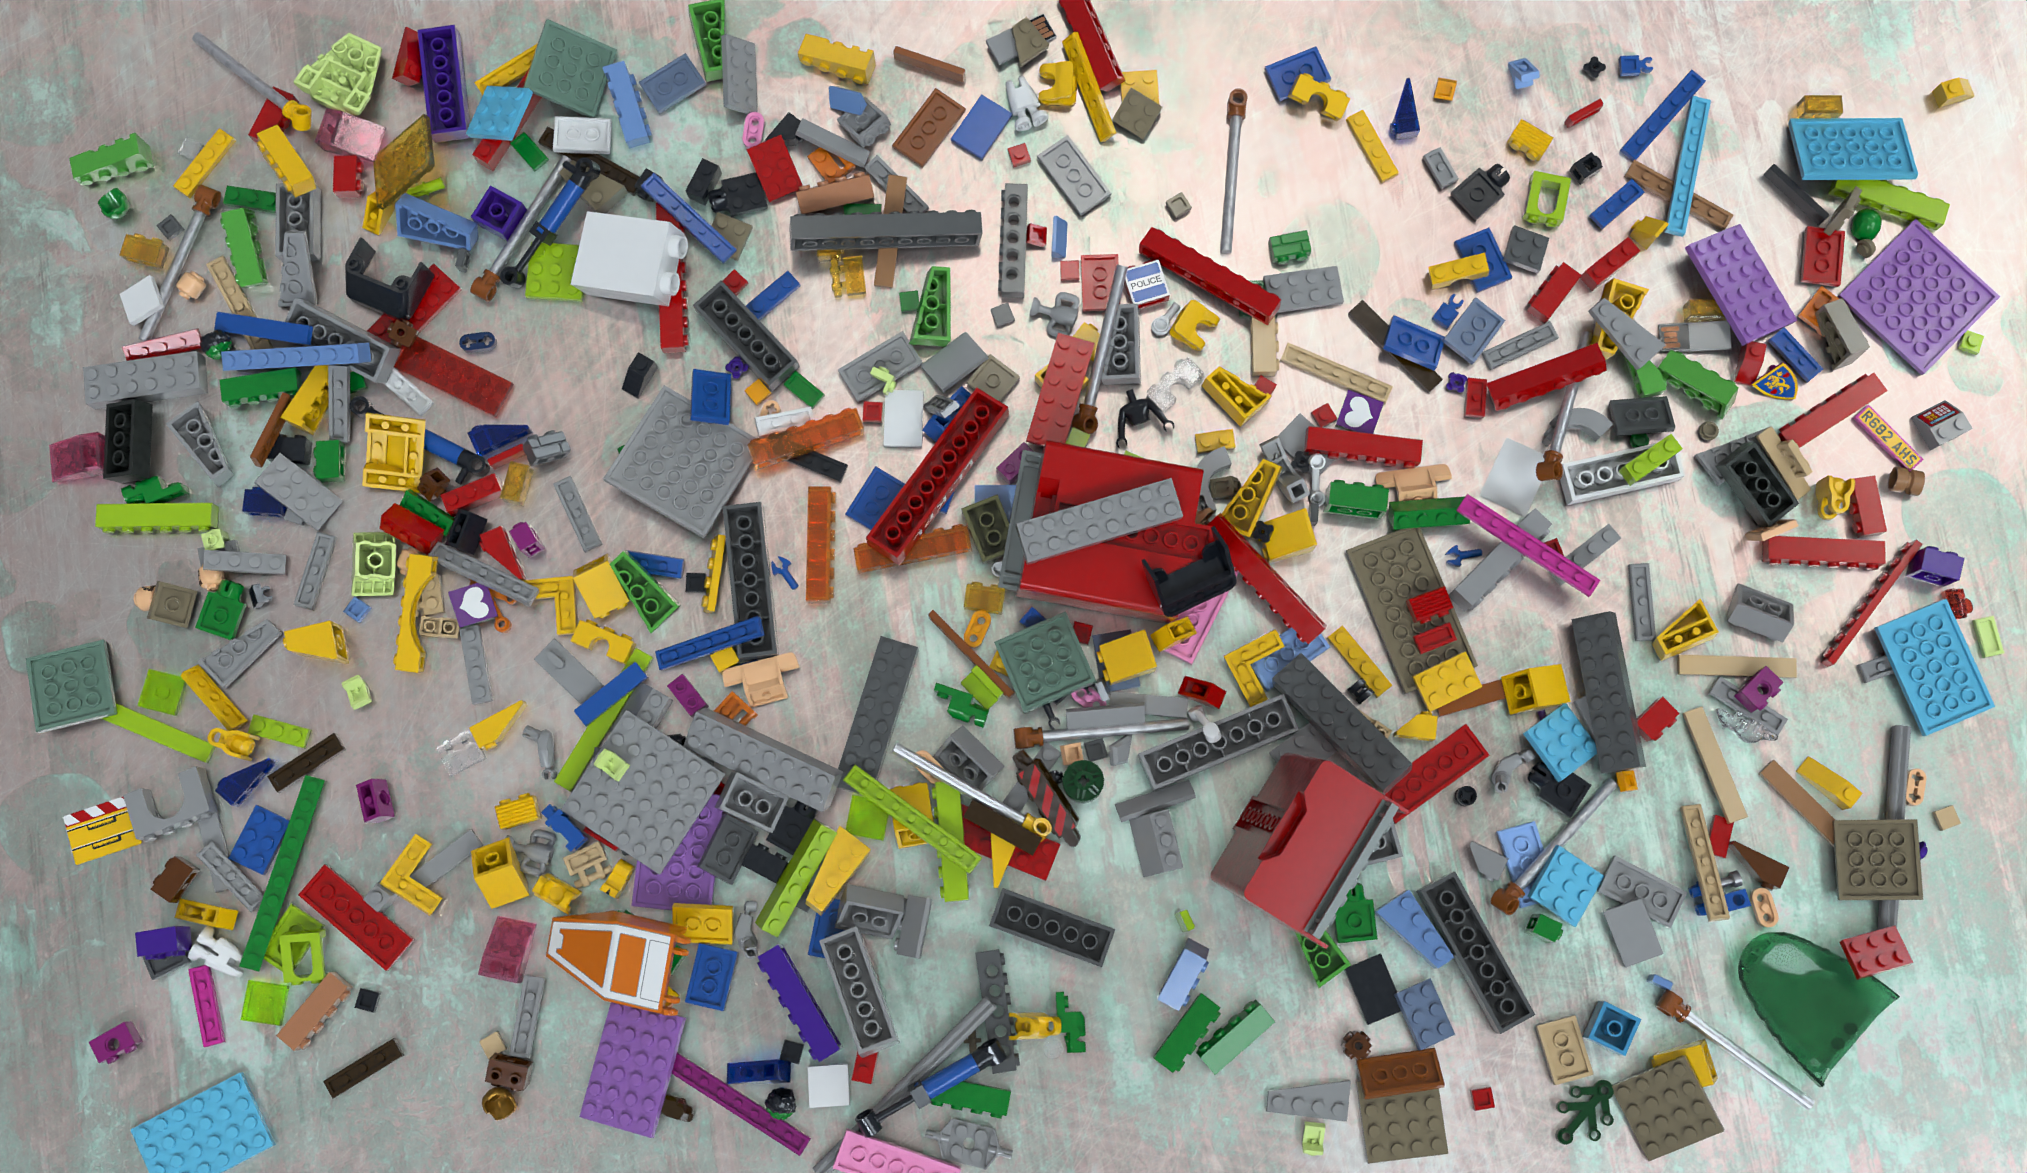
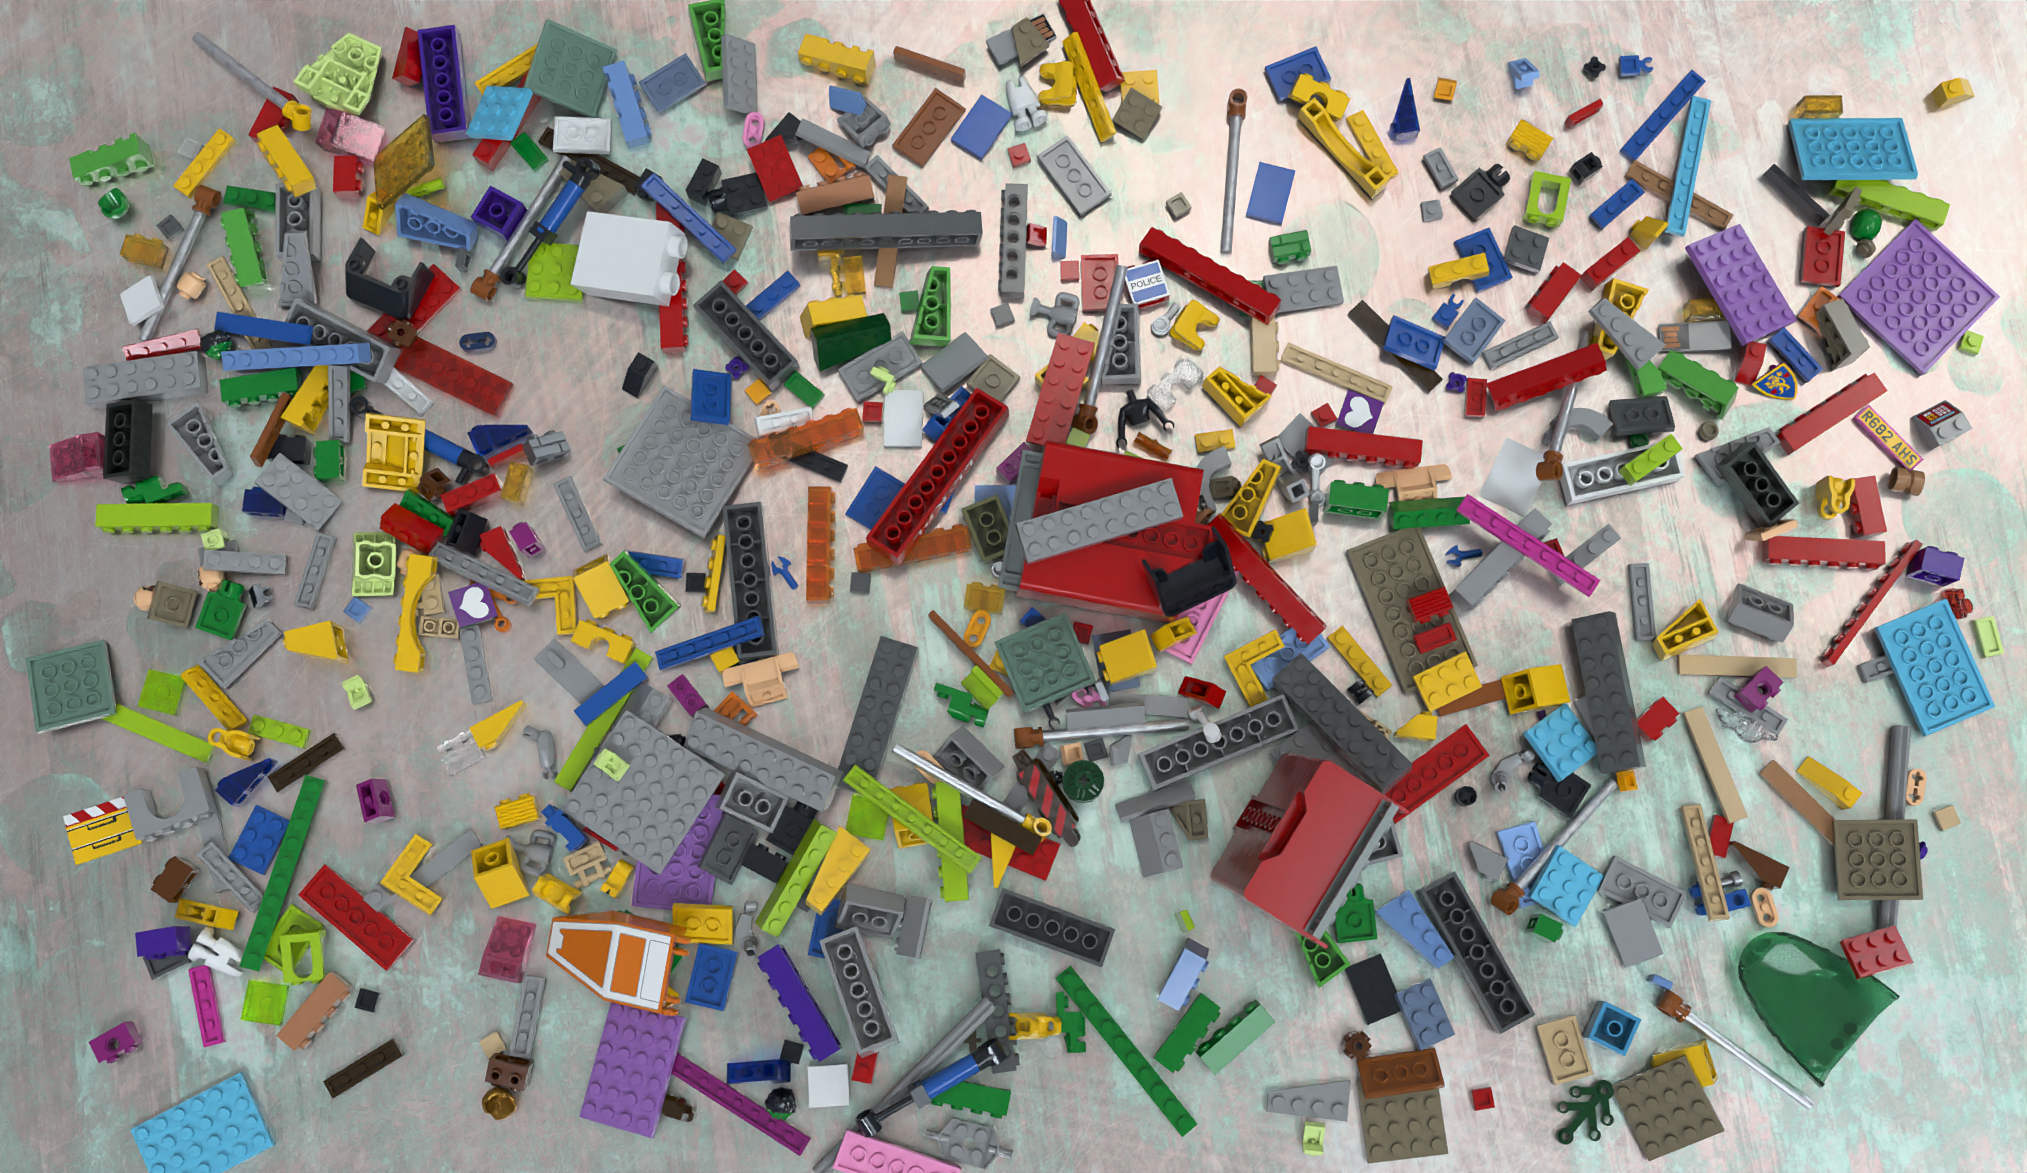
(831, 311): none -> yellow wedge
(847, 339): none -> dark green wedge
(860, 582): none -> dark grey tile
(1126, 1051): none -> green plate
(1152, 446): none -> clear orange pin
(1192, 818): none -> dark tan wing
(1270, 193): none -> tile
(1320, 124): none -> yellow arch
(1431, 210): none -> light grey plate
(1787, 461): tan bracket -> none

